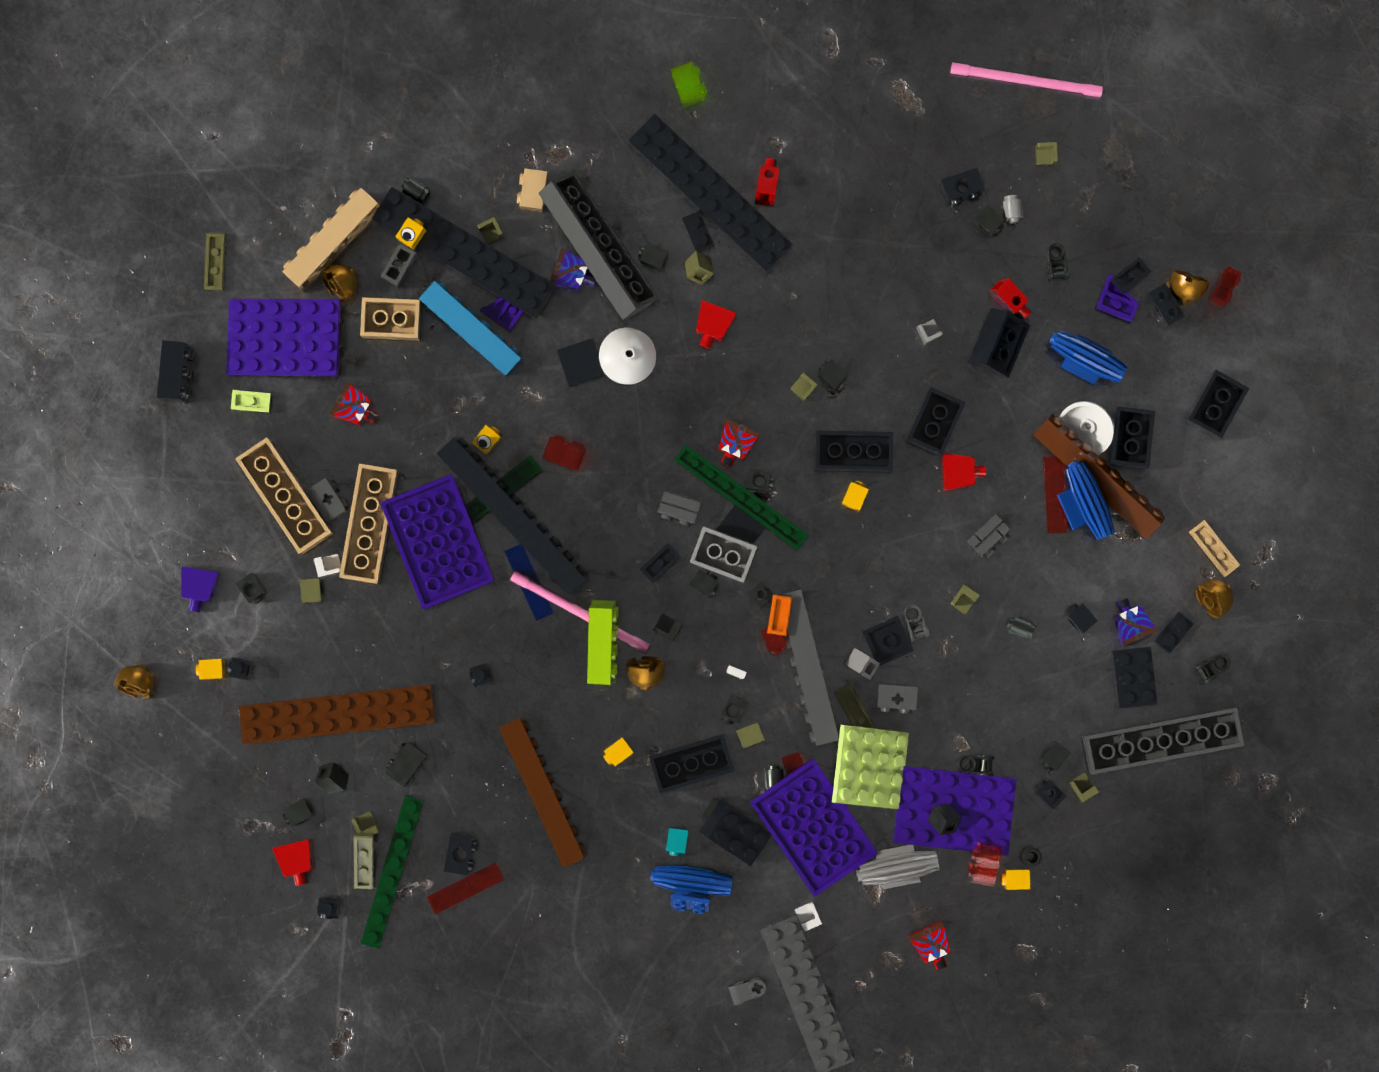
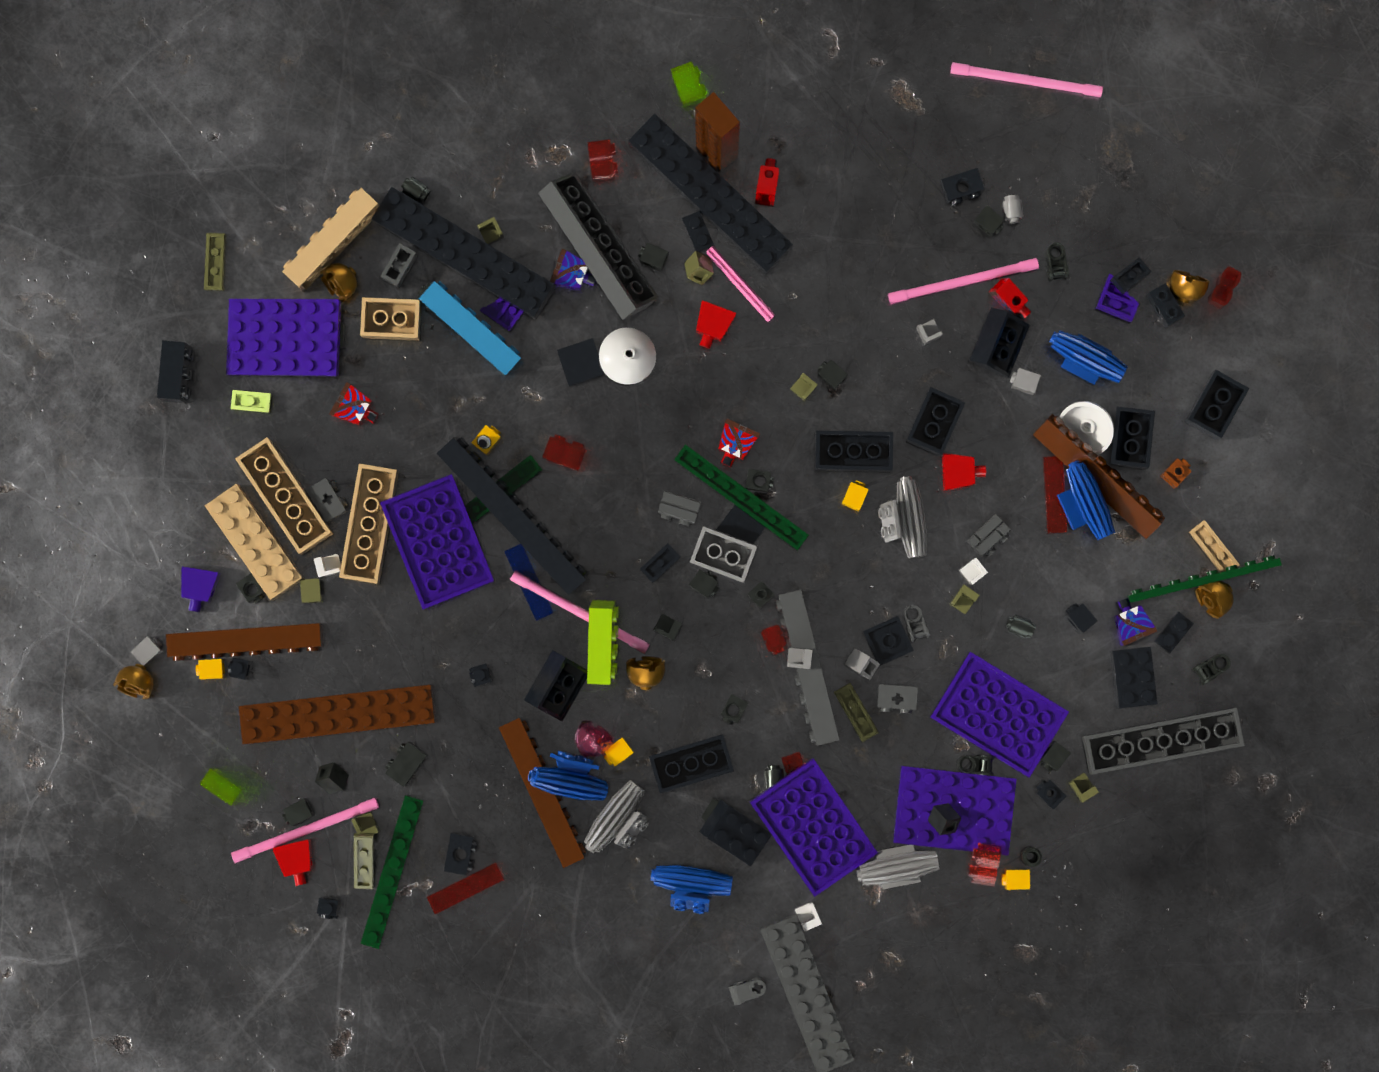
(147, 650): none -> light grey brick
(222, 786): none -> clear neon green brick
(244, 640): none -> reddish brown brick
(248, 852): none -> bright pink piece
(254, 542): none -> tan brick
(411, 232): yellow brick -> none
(532, 183): tan brick -> none
(557, 685): none -> black slope
(569, 778): none -> blue plate
(592, 740): none -> clear pink cylinder
(601, 160): none -> clear red brick
(618, 820): none -> light grey plate
(677, 841): teal brick -> none
(716, 132): none -> reddish brown brick
(736, 672): white tile -> none
(740, 283): none -> bright pink axle
(750, 735): olive panel -> none
(779, 615): orange tile -> none
(799, 658): none -> light grey panel
(869, 767): yellowish green plate -> none
(904, 295): none -> bright pink piece
(905, 518): none -> light grey plate
(932, 944): torso -> none
(973, 571): none -> white panel
(999, 714): none -> dark purple plate
(1025, 381): none -> light grey brick
(1046, 153): olive panel -> none
(1171, 477): none -> dark orange brick
(1212, 576): none -> dark green plate

